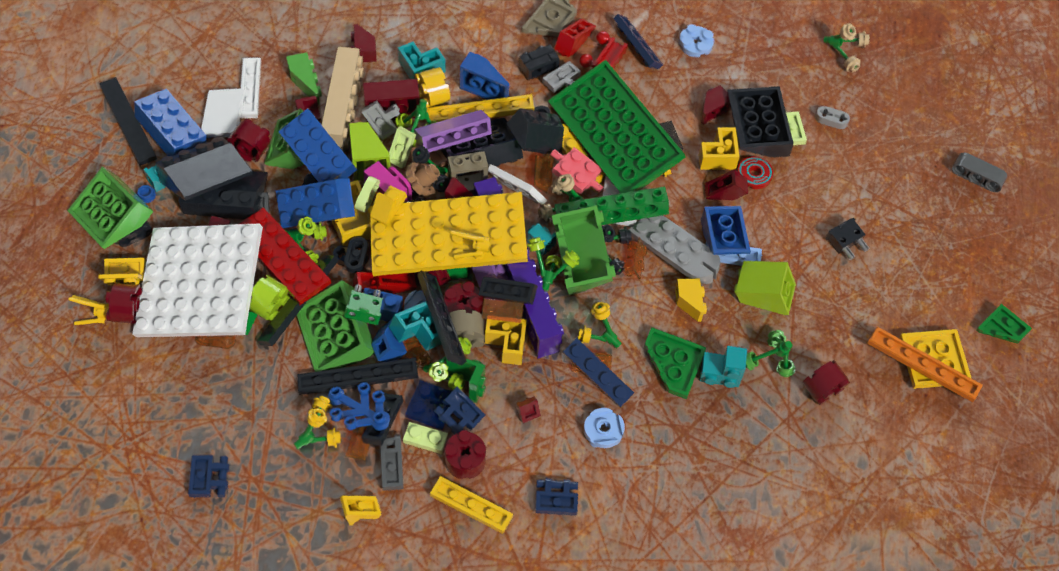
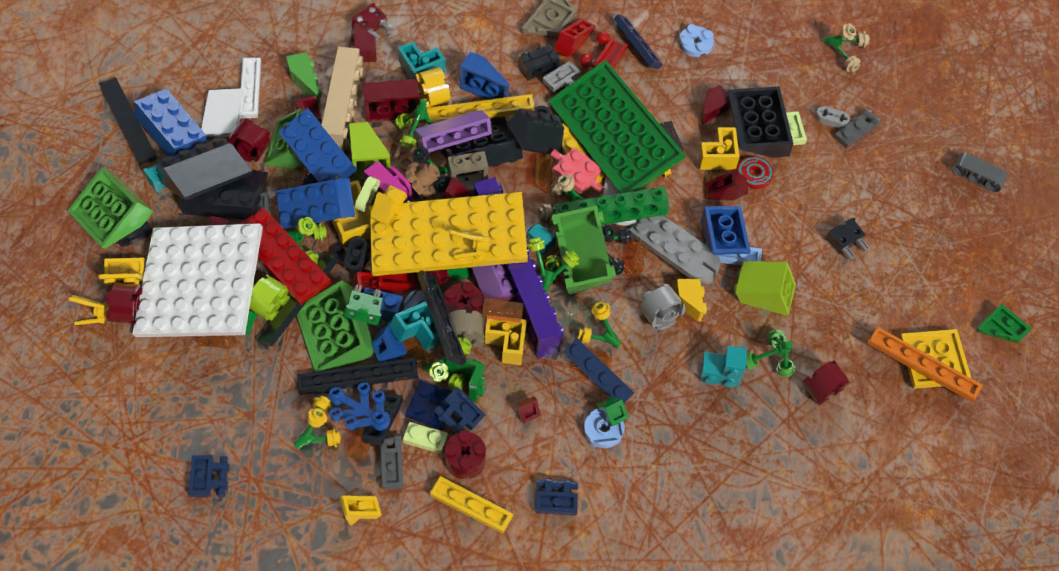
(146, 193): blue plate -> none
(371, 20): none -> dark red piece
(381, 119): light grey plate -> none
(401, 147): yellowish green plate -> none
(508, 290): black plate -> none
(517, 185): white tile -> none
(614, 410): none -> green panel
(662, 307): none -> light grey brick
(674, 360): green plate -> none
(857, 128): none -> dark grey plate

